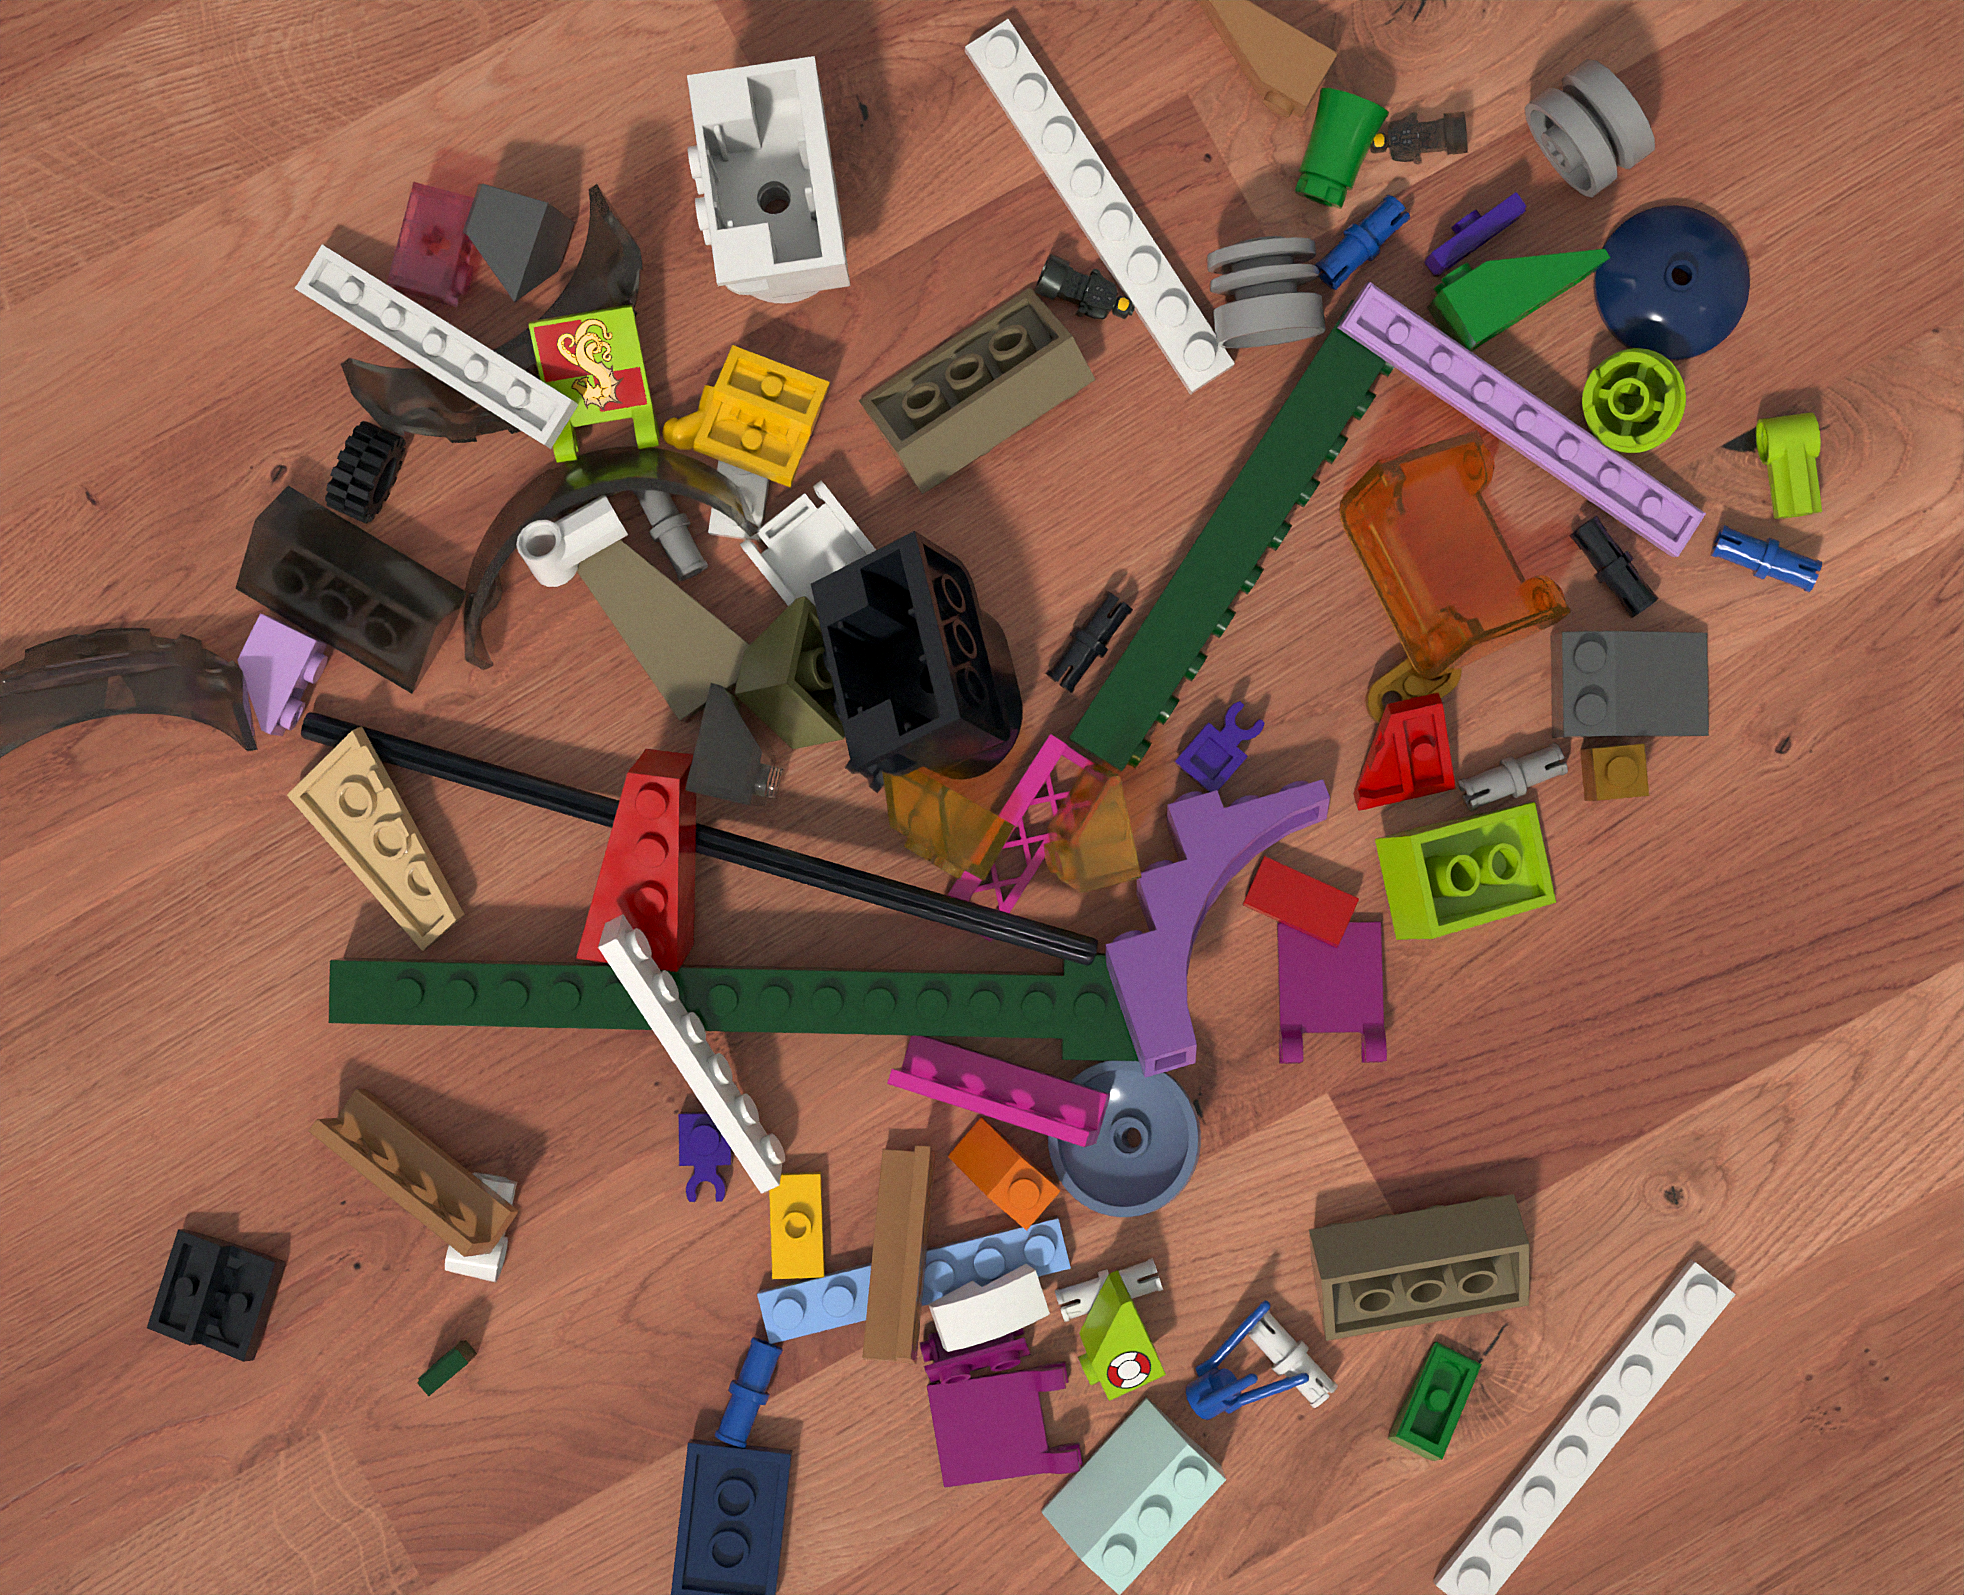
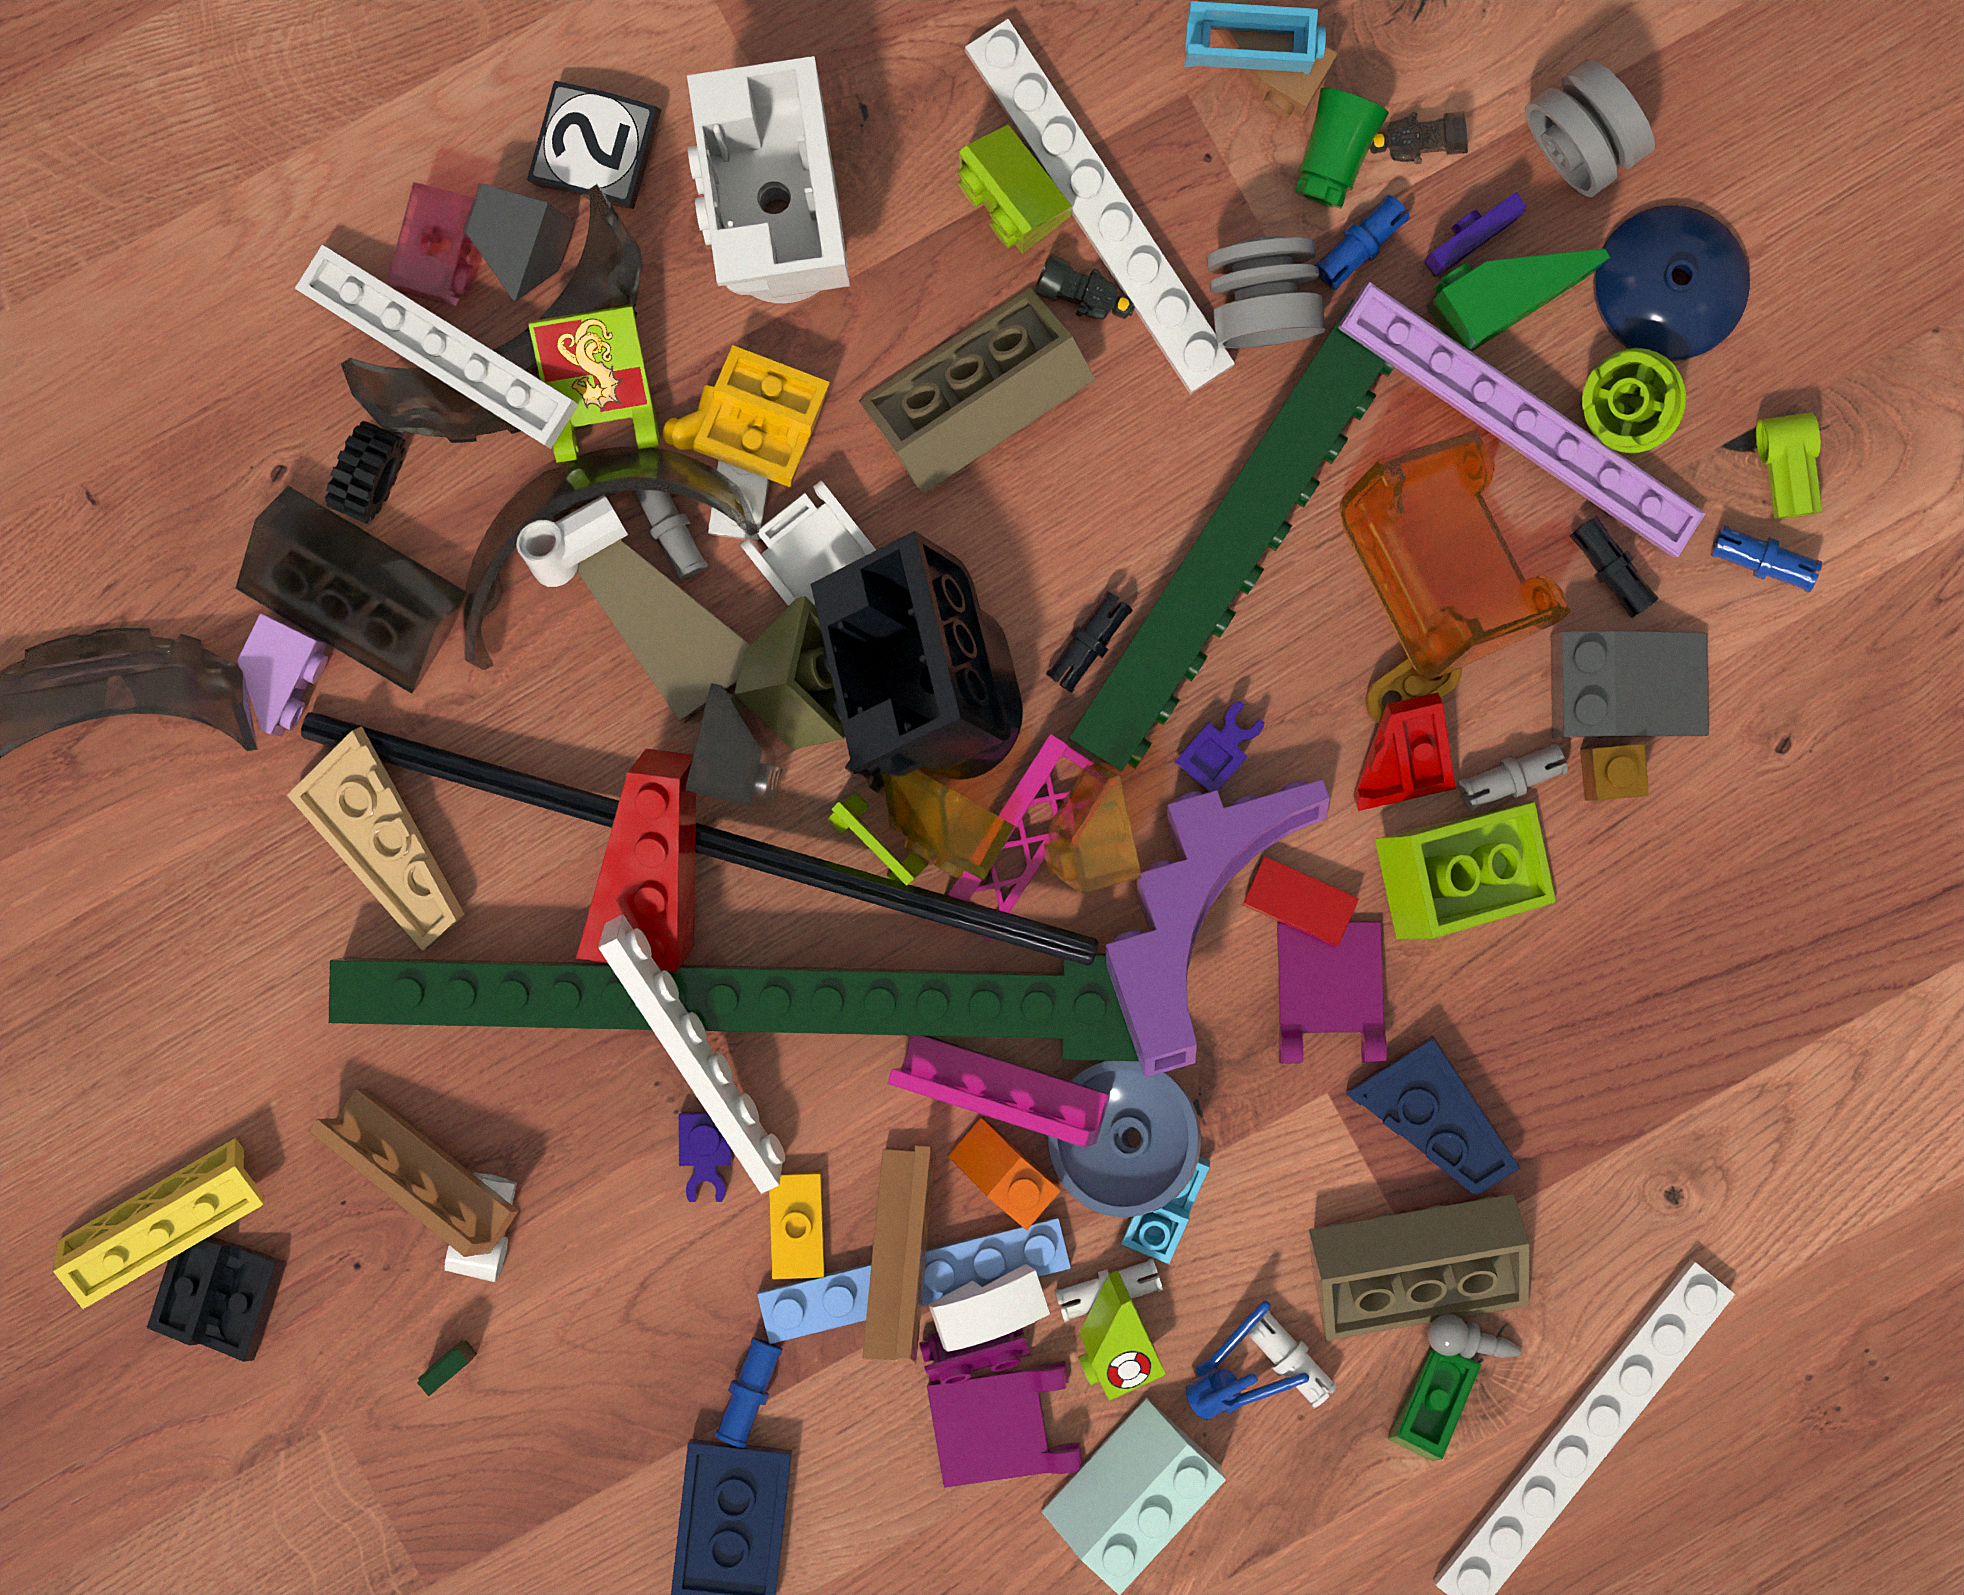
(156, 1224): none -> light yellow fence
(593, 141): none -> slope
(847, 816): none -> lime flag
(1012, 188): none -> lime slope
(1161, 1230): none -> medium azure slope
(1301, 22): none -> medium azure window
(1437, 1113): none -> dark blue wing
(1452, 1336): none -> light grey bar

